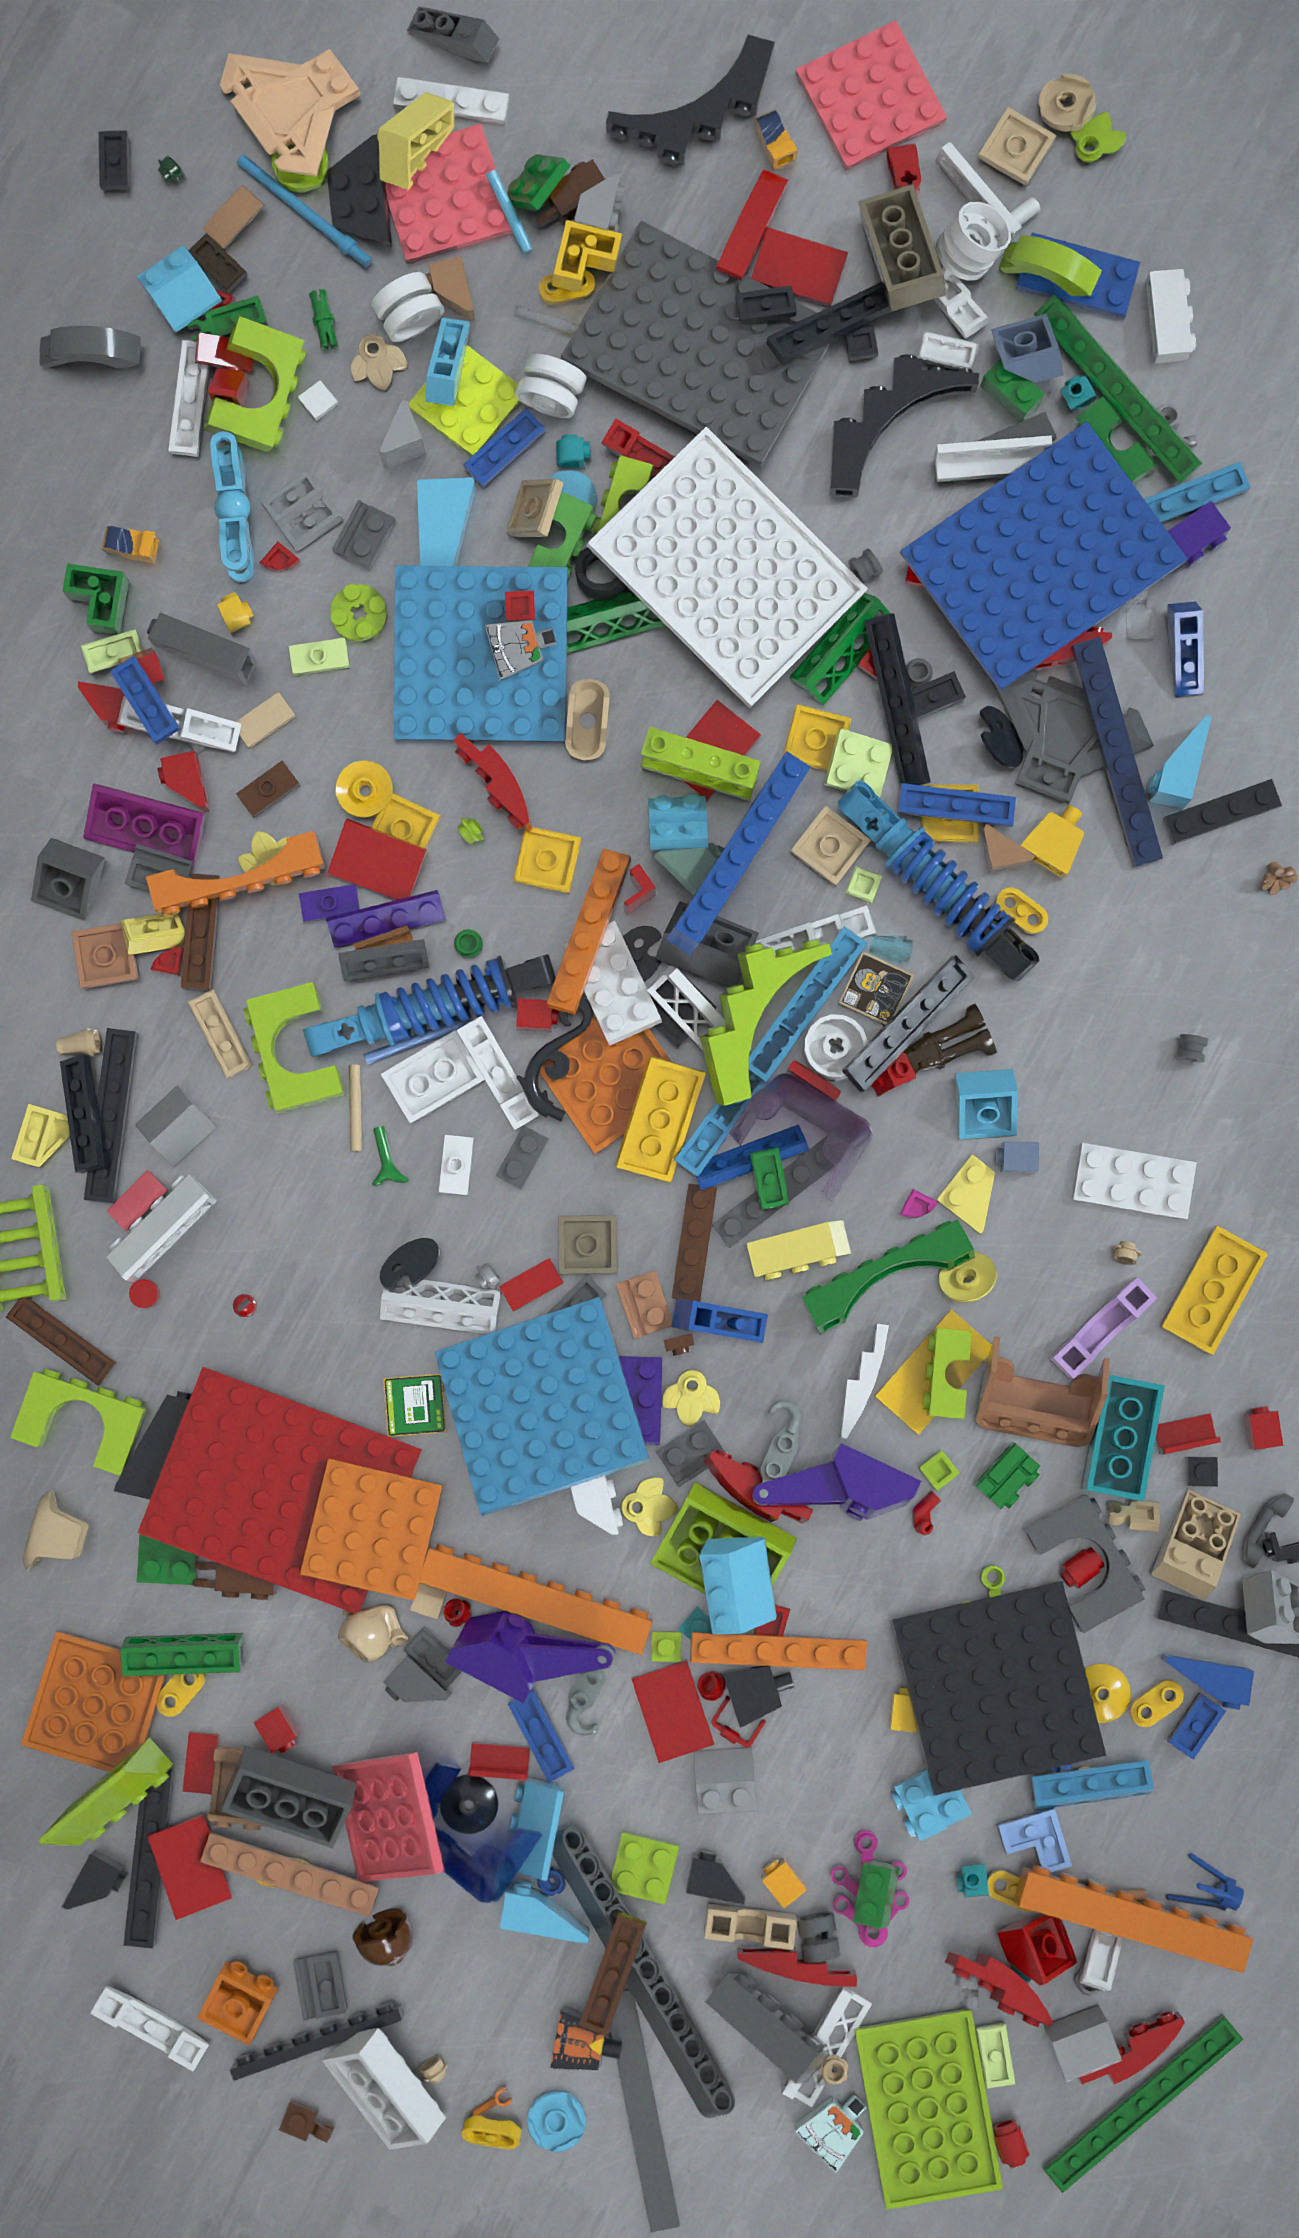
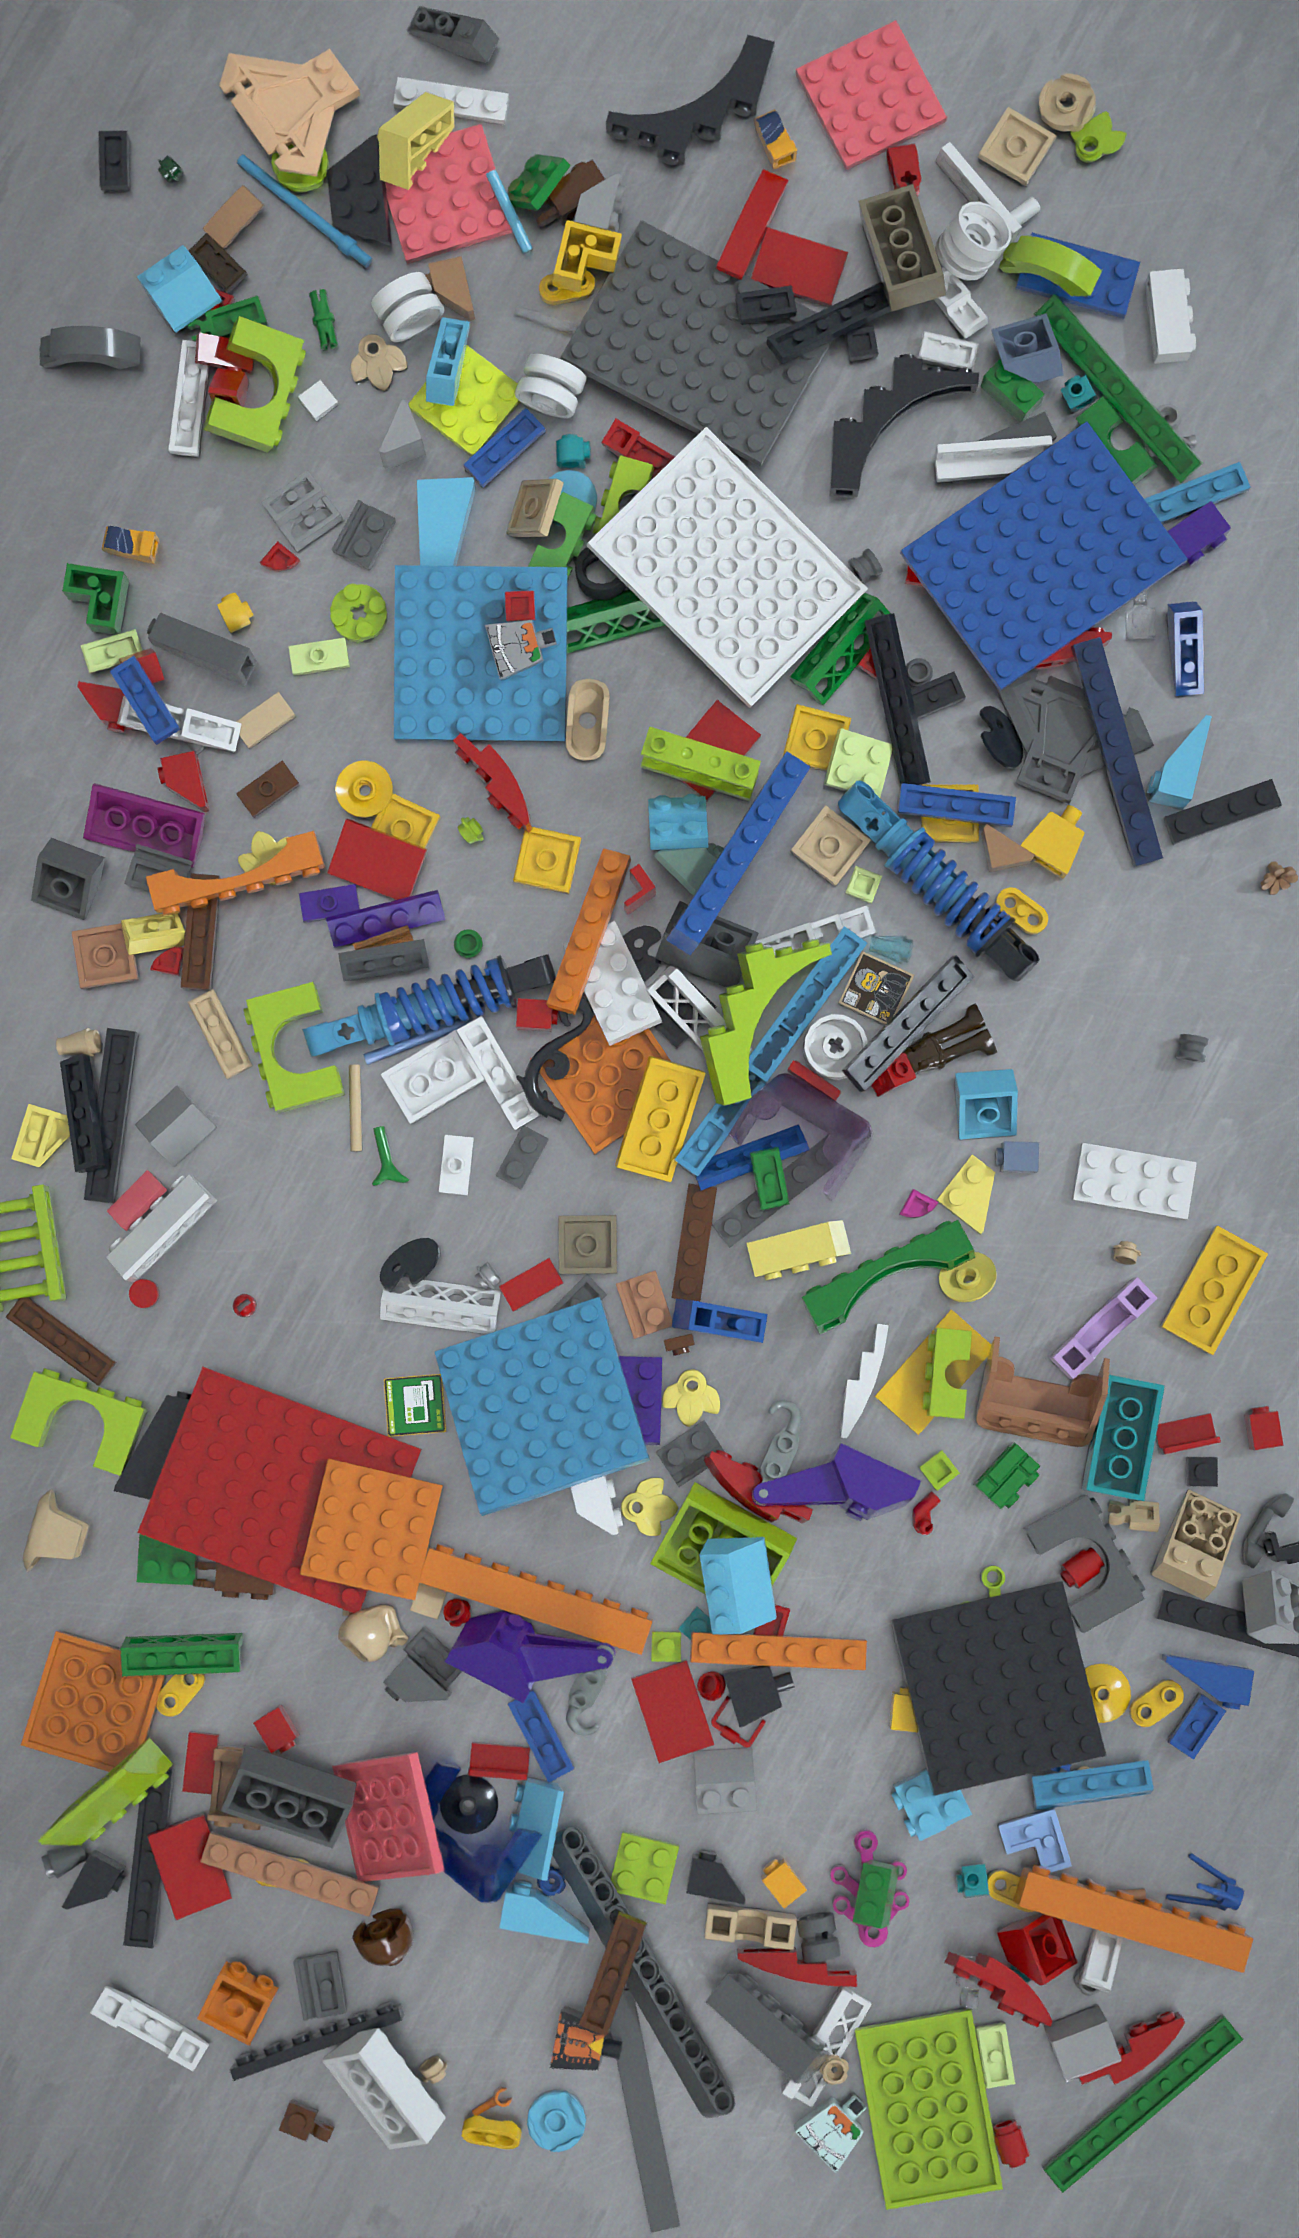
(62, 1860): none -> dark grey cone
(232, 507): medium azure piece -> none

